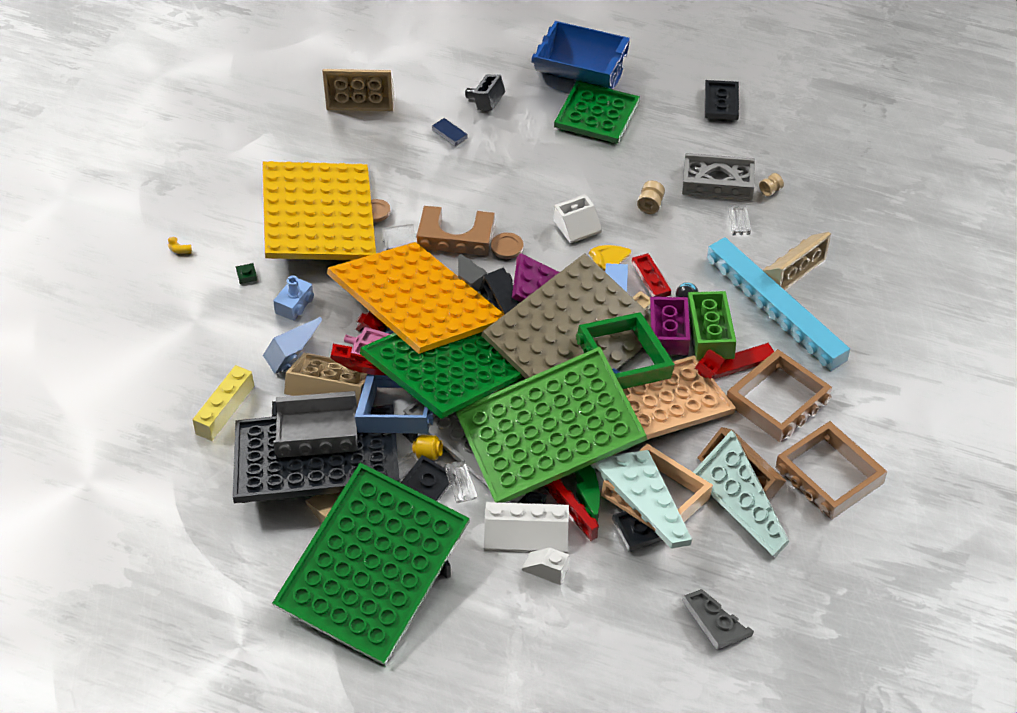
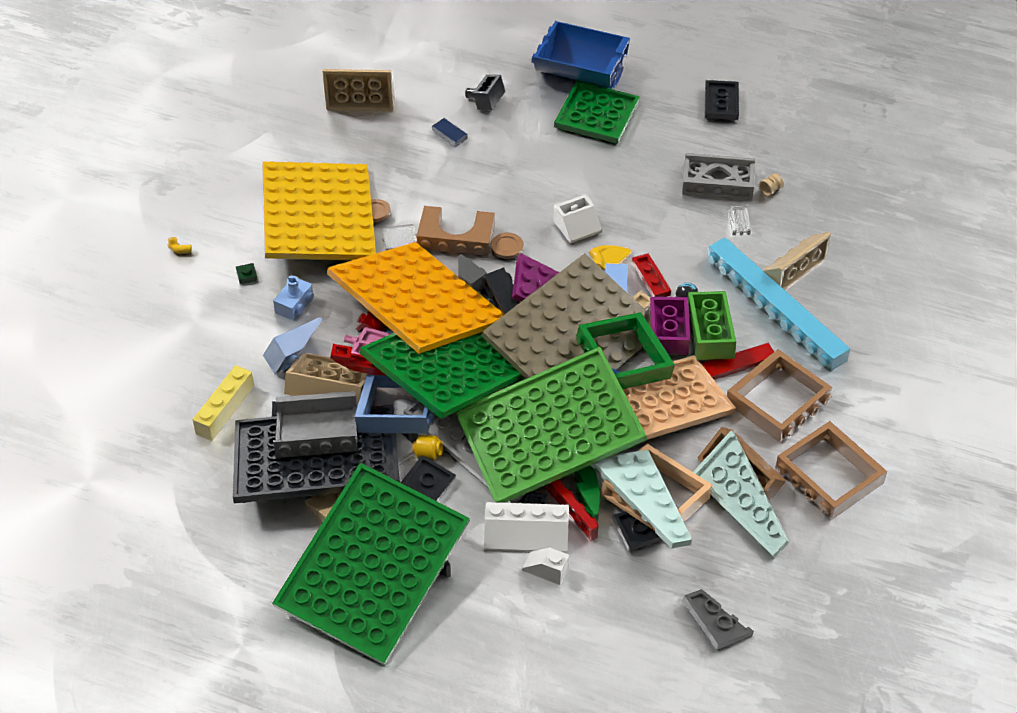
(462, 465): clear tile -> none
(651, 197): tan wheel -> none
(709, 364): red bracket -> none

